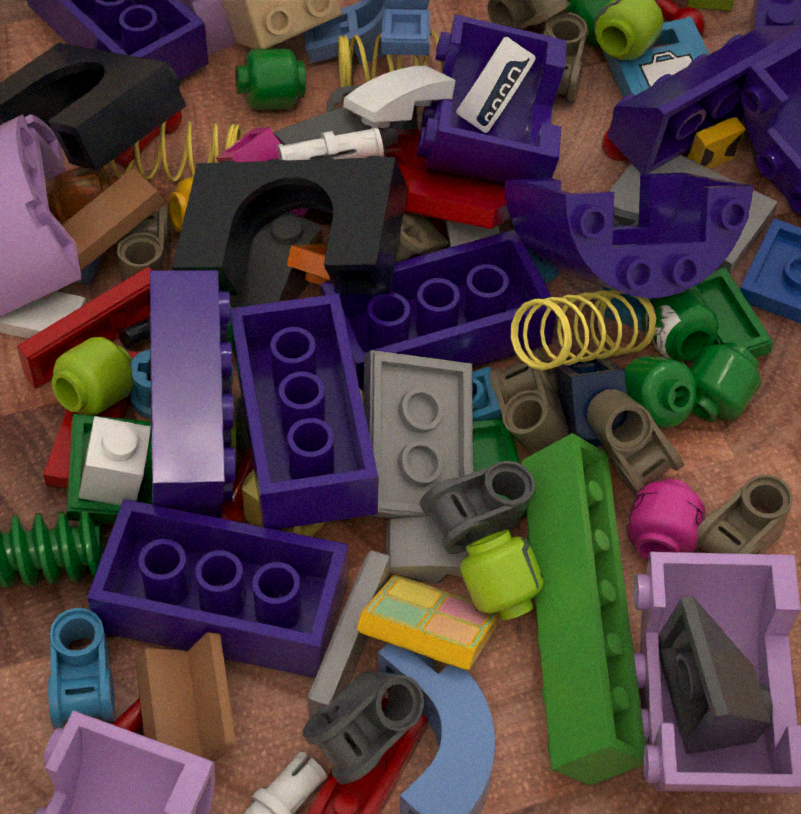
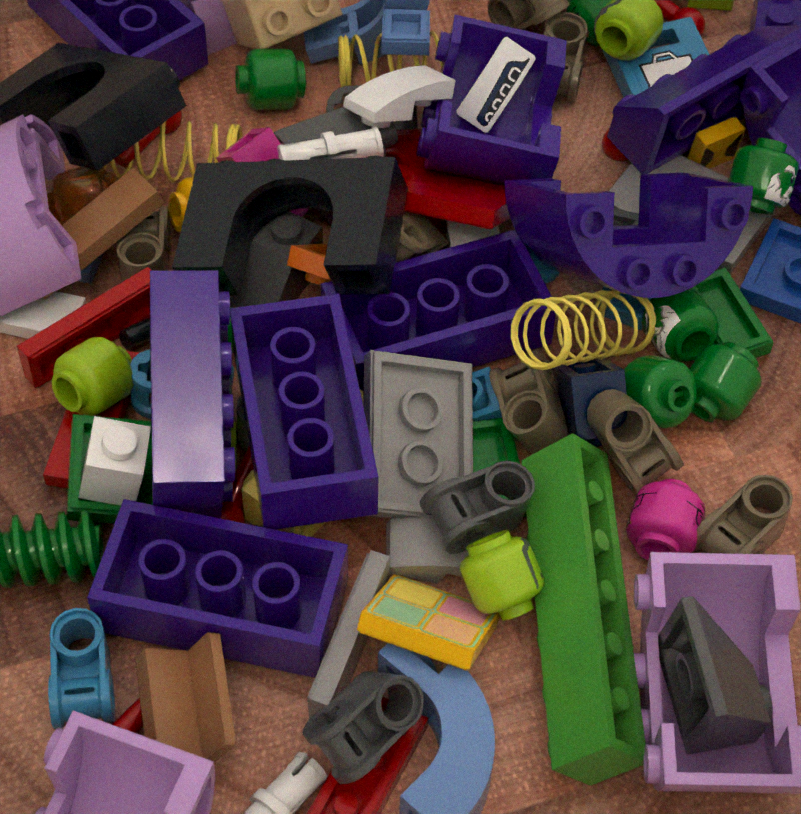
(768, 171): none -> green head

